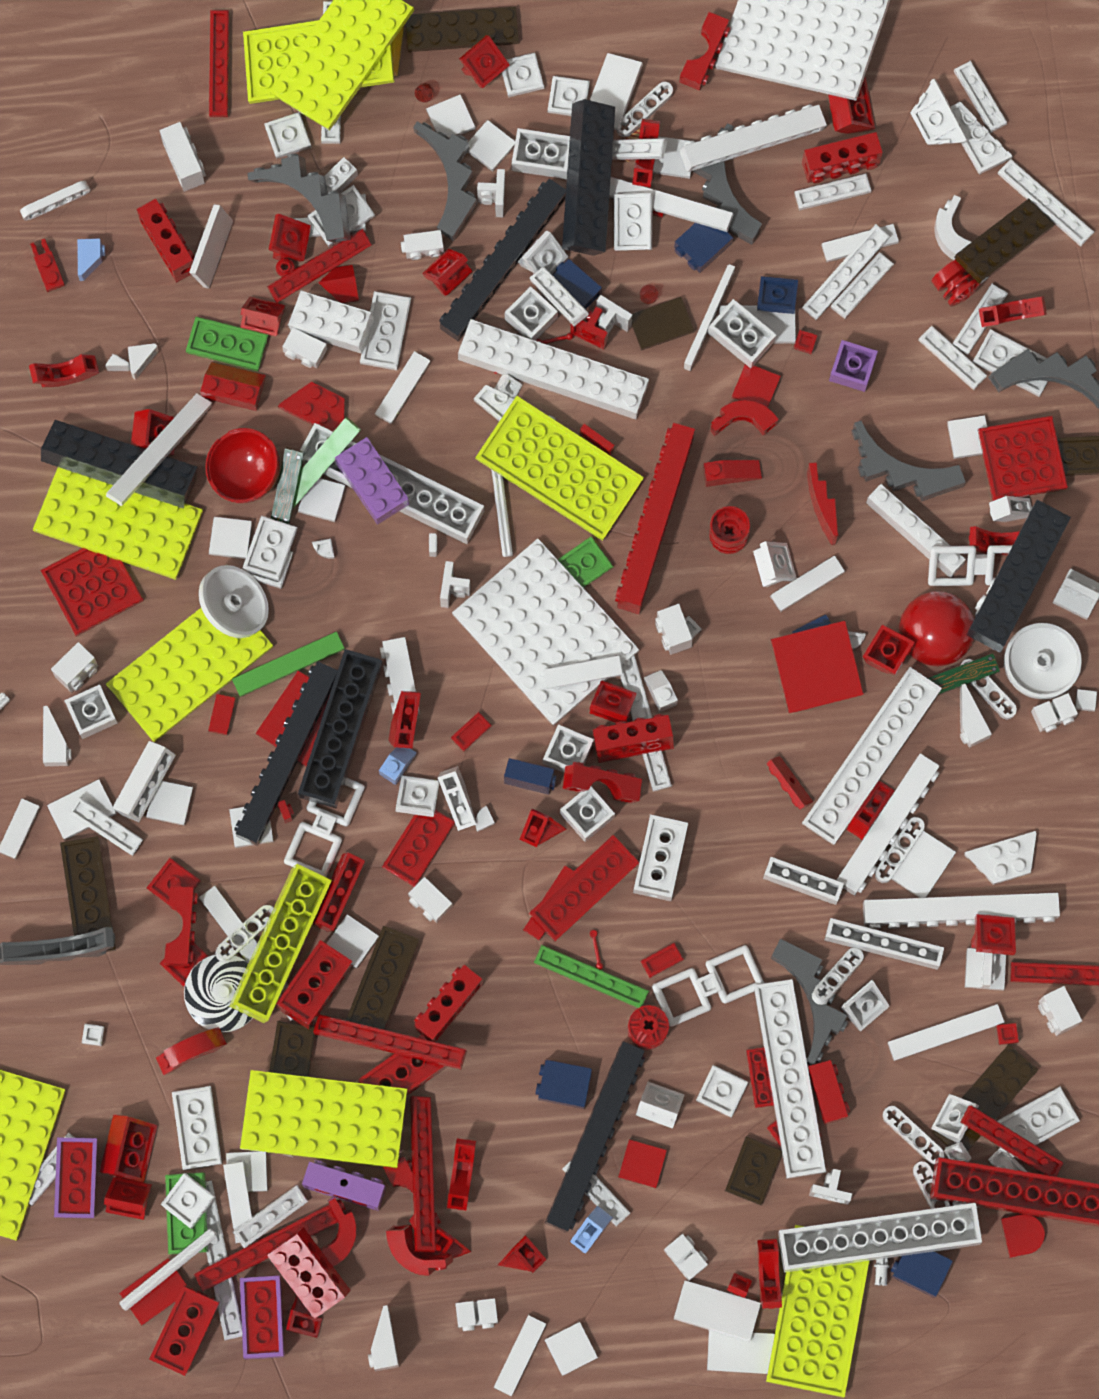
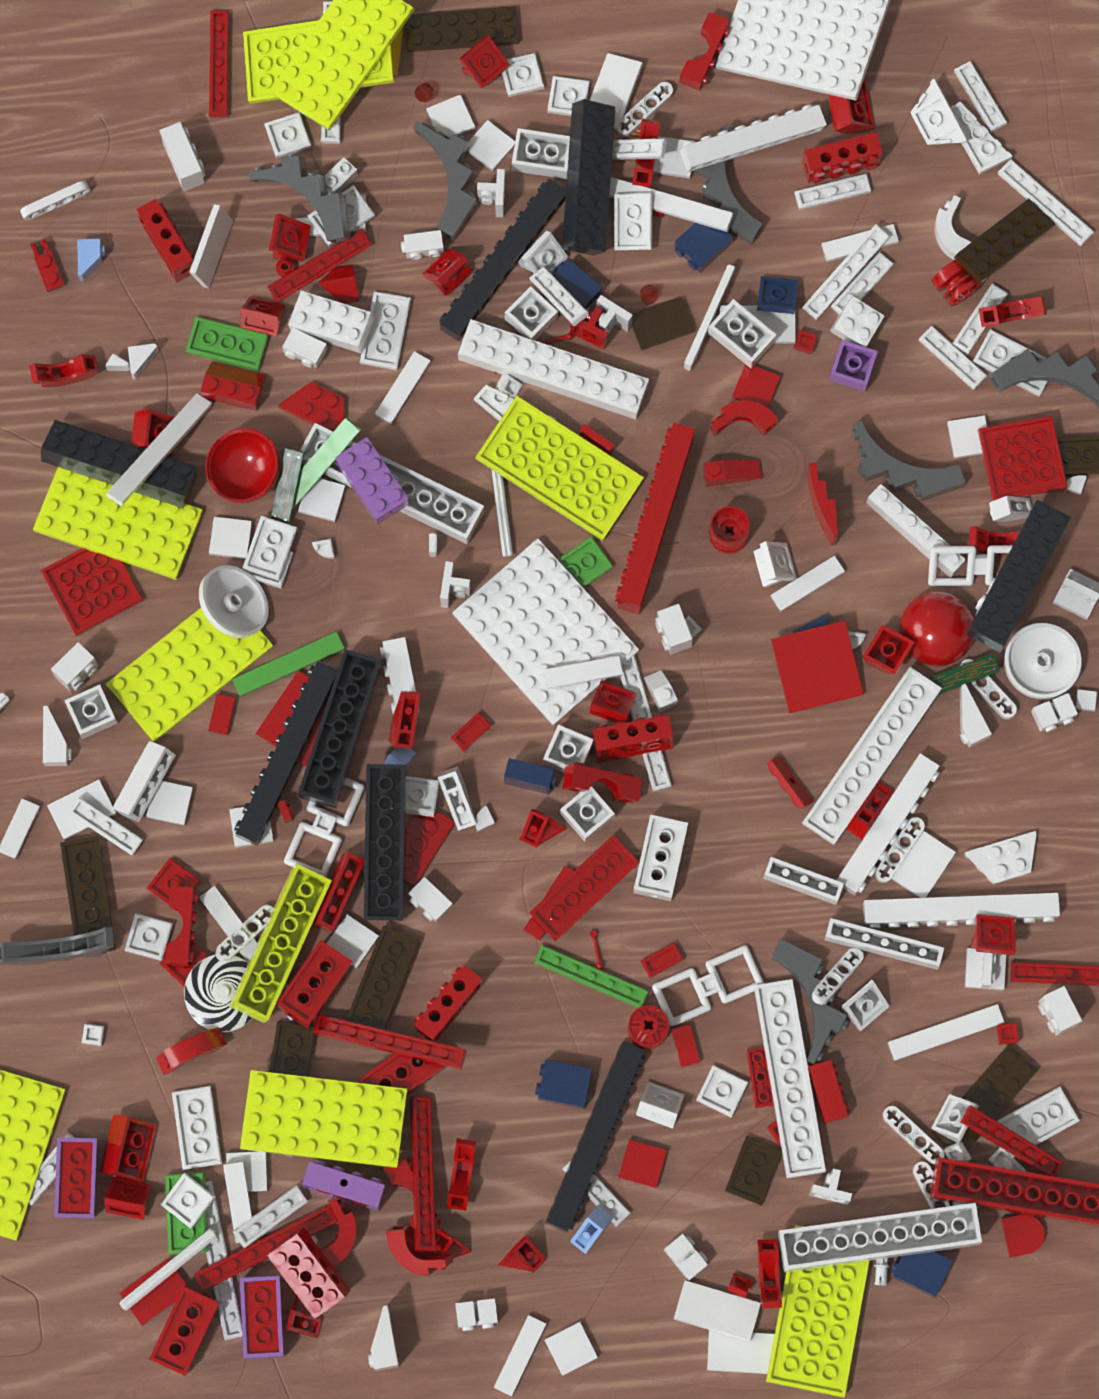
(148, 937): none -> white tile
(385, 842): none -> black brick
(685, 1046): none -> red tile
(857, 322): none -> white brick
(1075, 484): none -> white tile

